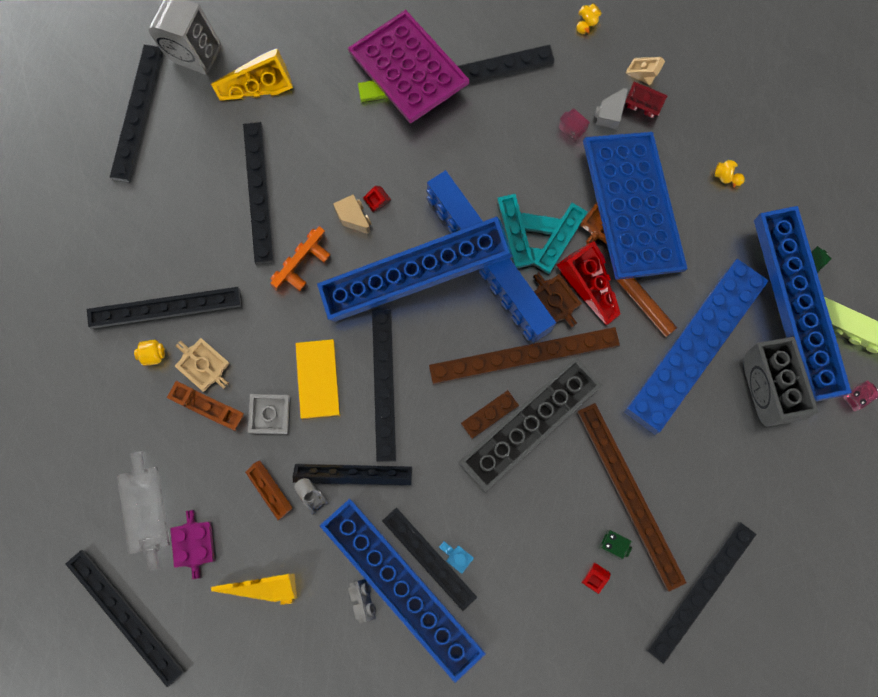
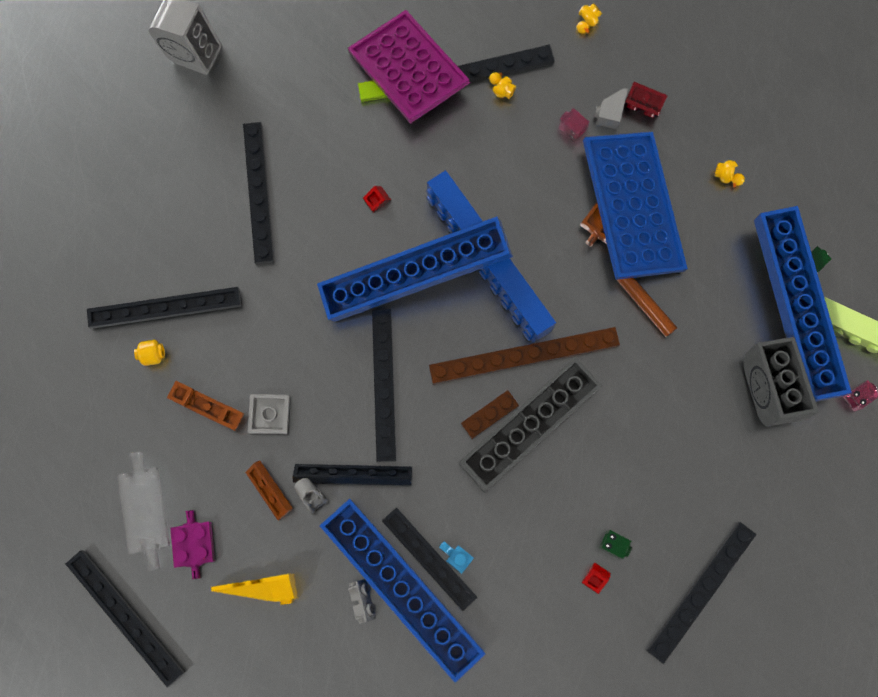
(136, 114): black plate -> none
(202, 364): tan plate -> none
(258, 77): yellow wedge -> none
(302, 250): orange plate -> none
(317, 379): yellow tile -> none
(351, 215): tan slope -> none
(504, 85): none -> yellow animal
(518, 223): teal plate -> none
(557, 298): reddish brown plate -> none
(589, 278): red wedge -> none
(631, 497): reddish brown plate -> none
(645, 69): tan slope -> none
(696, 347): blue brick -> none

